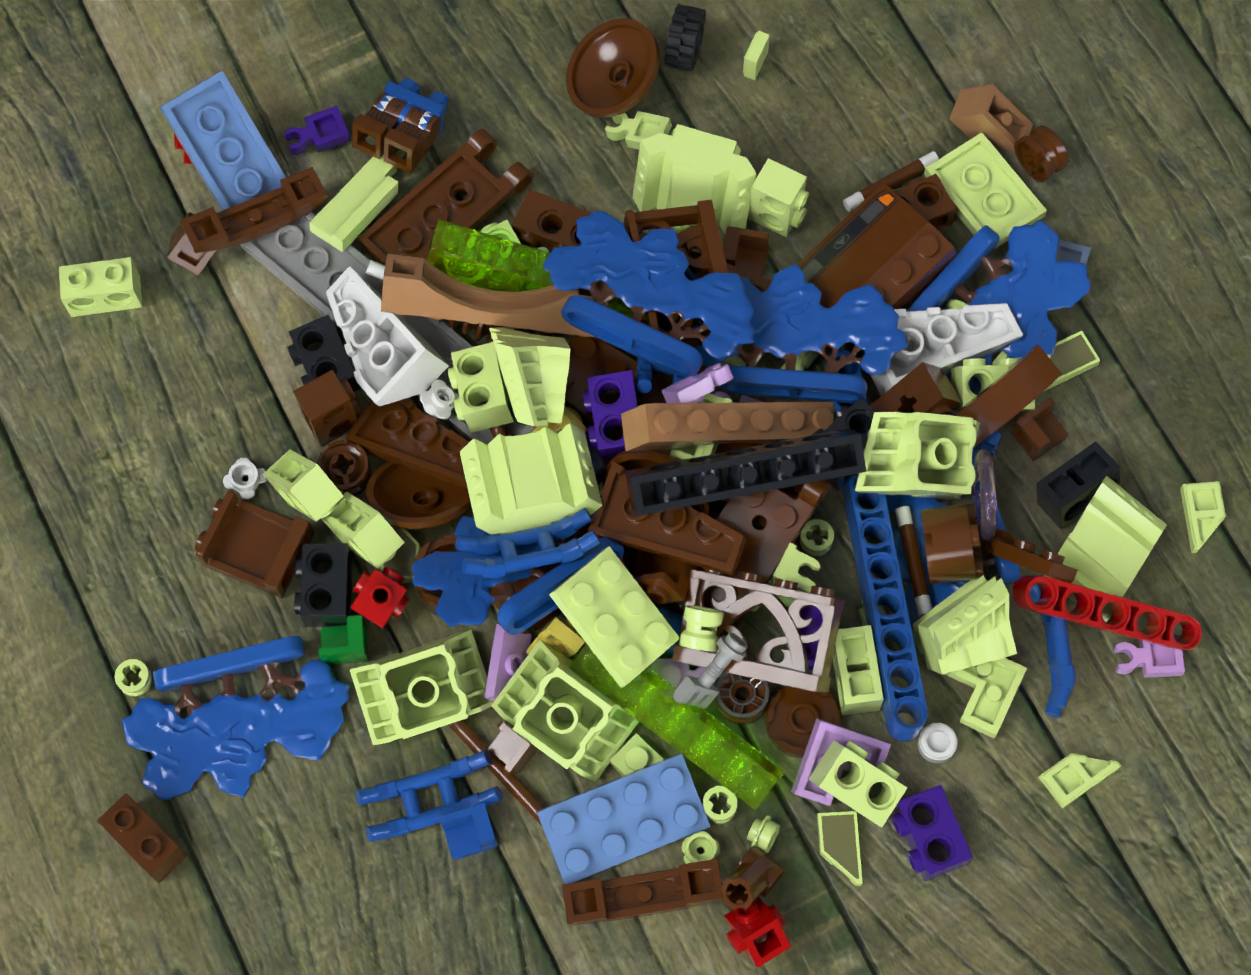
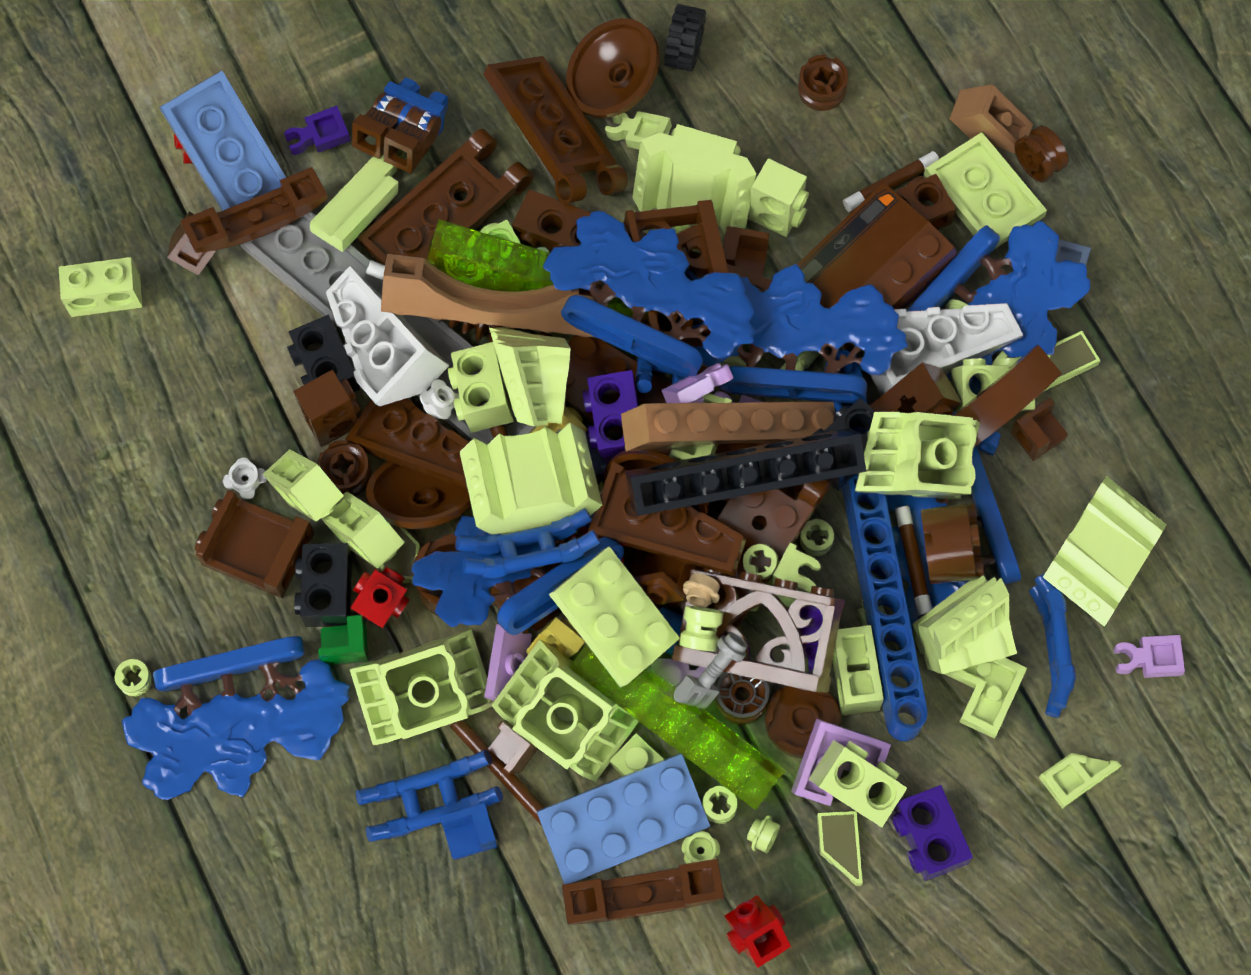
(142, 838): reddish brown brick -> none
(549, 119): none -> reddish brown hinge
(701, 590): none -> tan plate
(751, 878): reddish brown piece -> none
(756, 55): yellowish green tile -> none
(768, 552): none -> yellowish green bush
(814, 92): none -> reddish brown wheel
(937, 743): white tile -> none
(985, 498): piece -> none
(1024, 554): reddish brown hinge -> none
(1072, 486): black brick -> none
(1124, 612): red beam -> none
(1202, 511): yellowish green tile -> none

